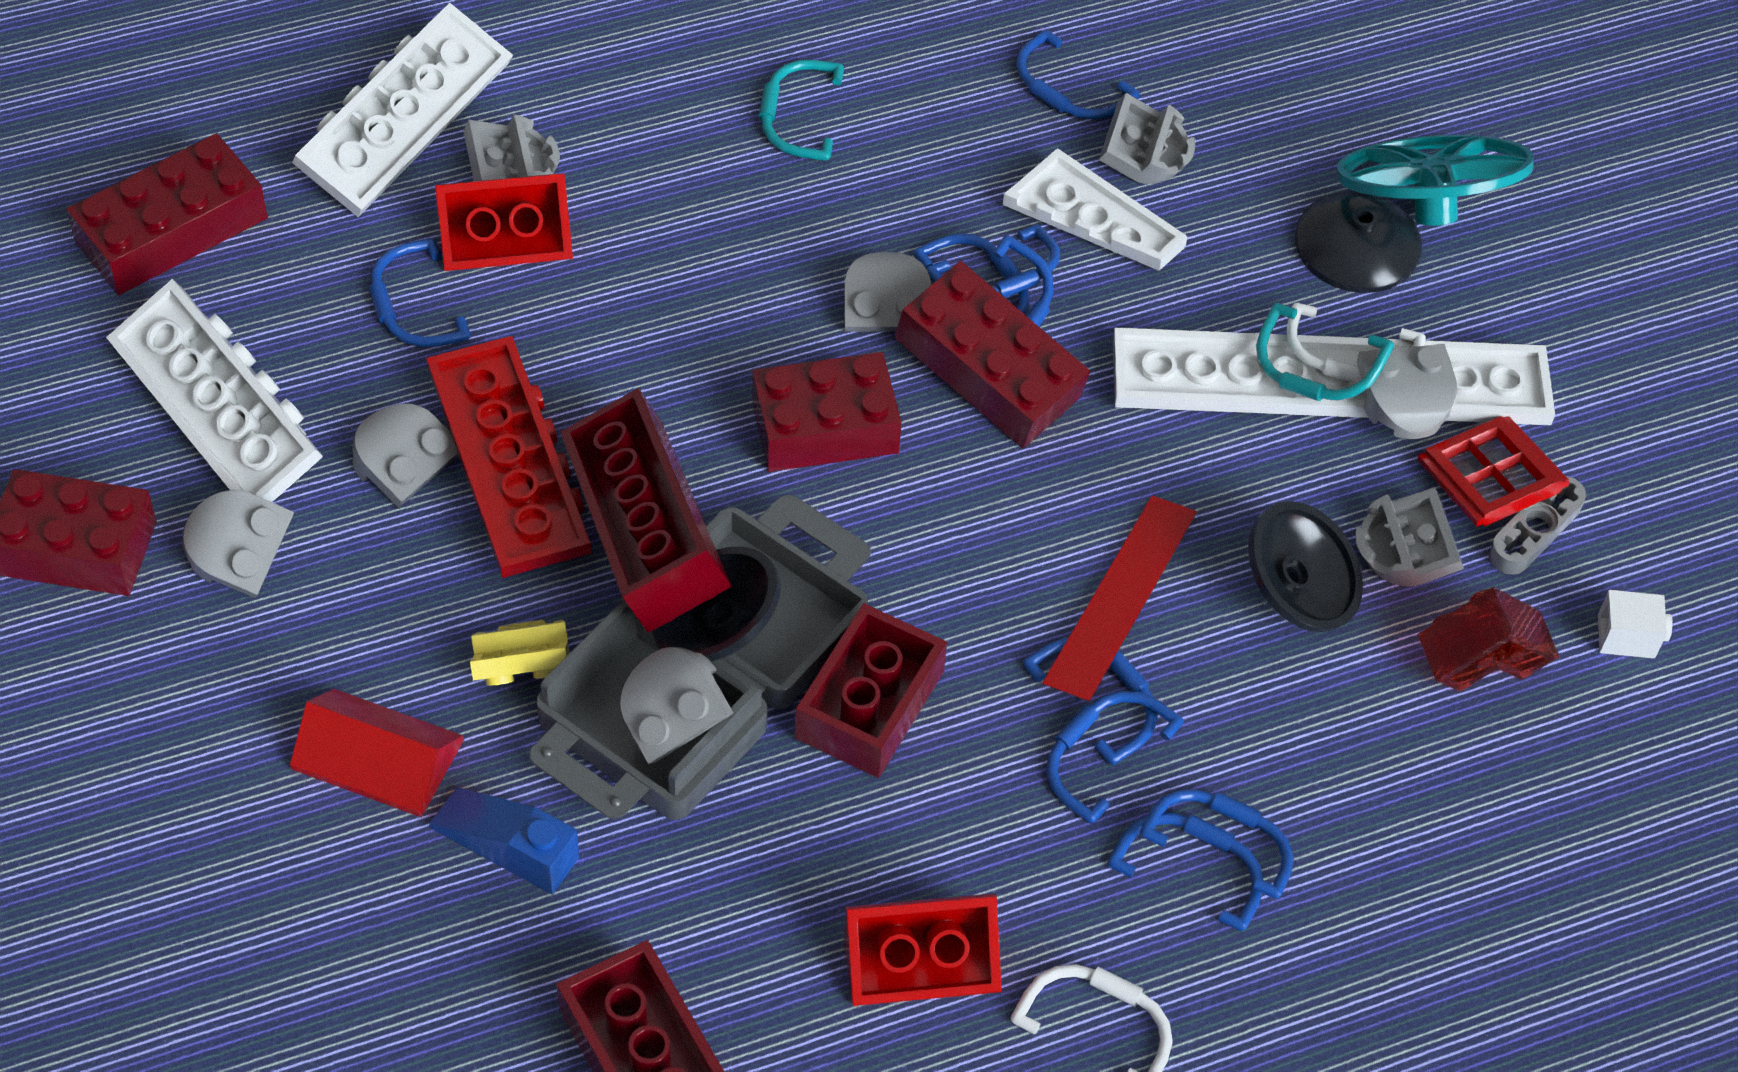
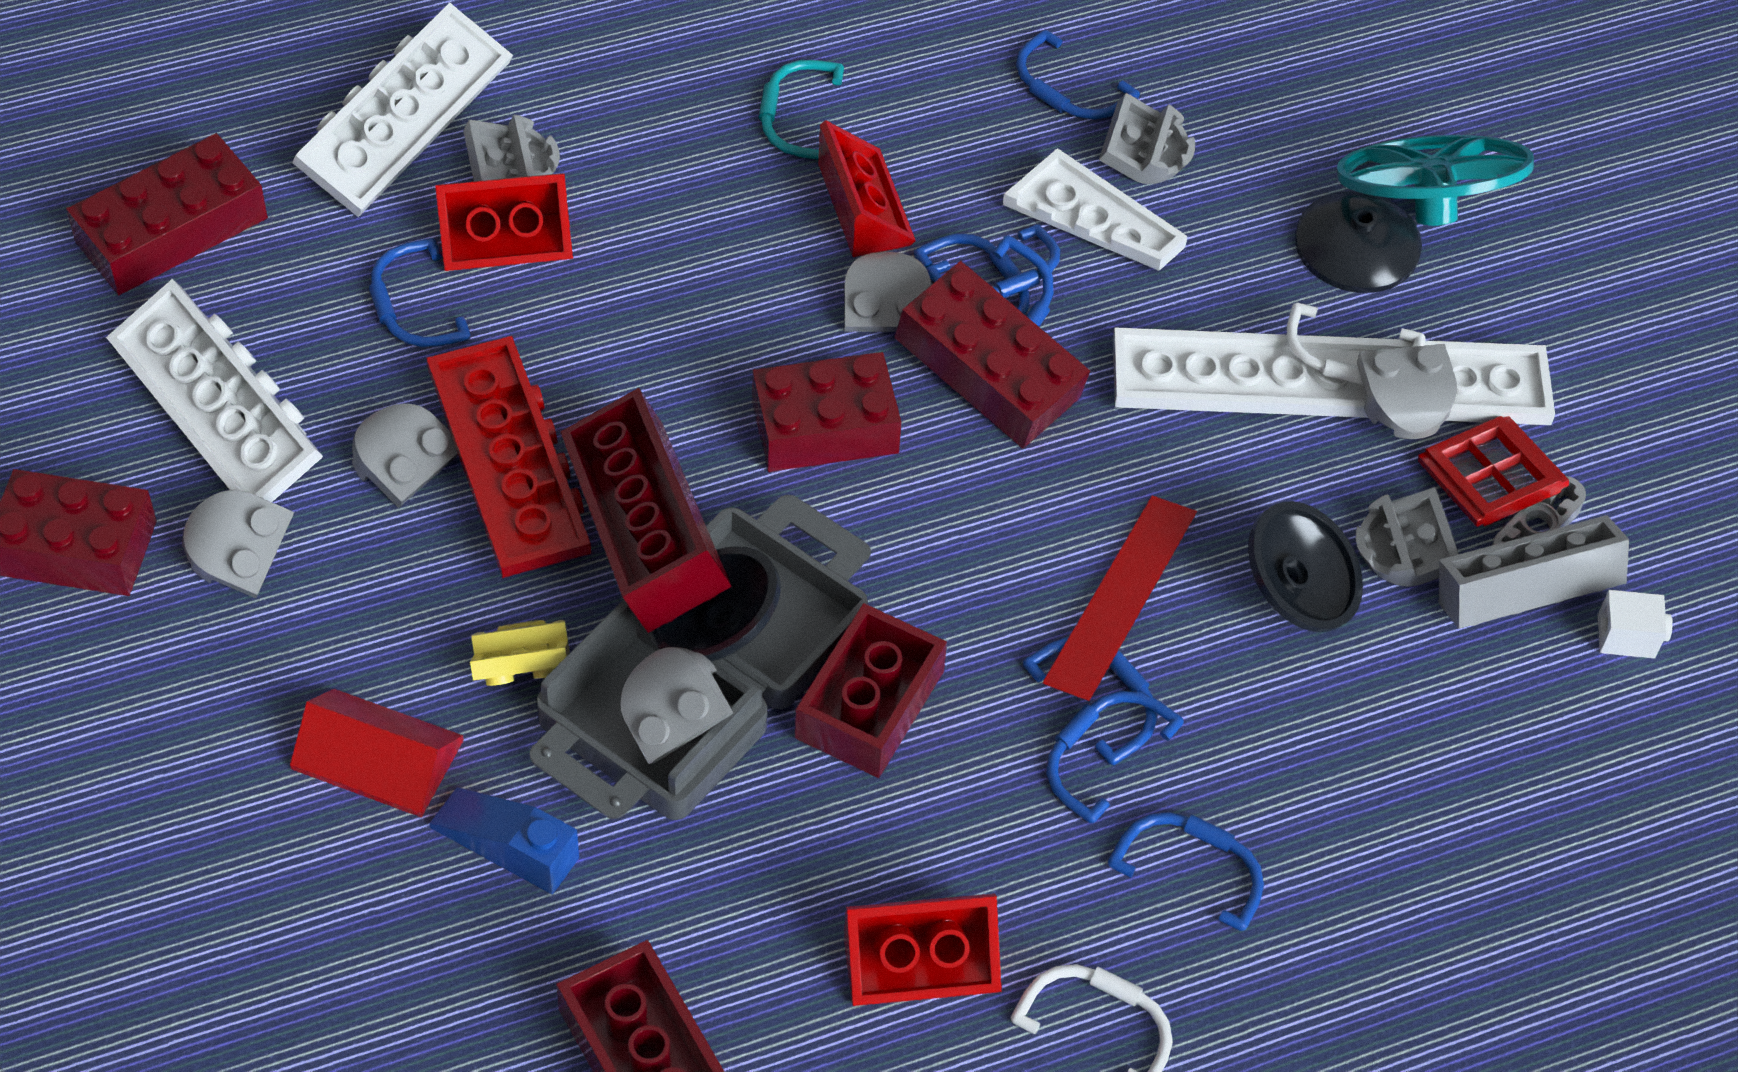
(862, 192): none -> red slope
(1234, 810): blue piece -> none
(1308, 387): teal piece -> none
(1487, 636): clear red brick -> none
(1533, 571): none -> light grey brick

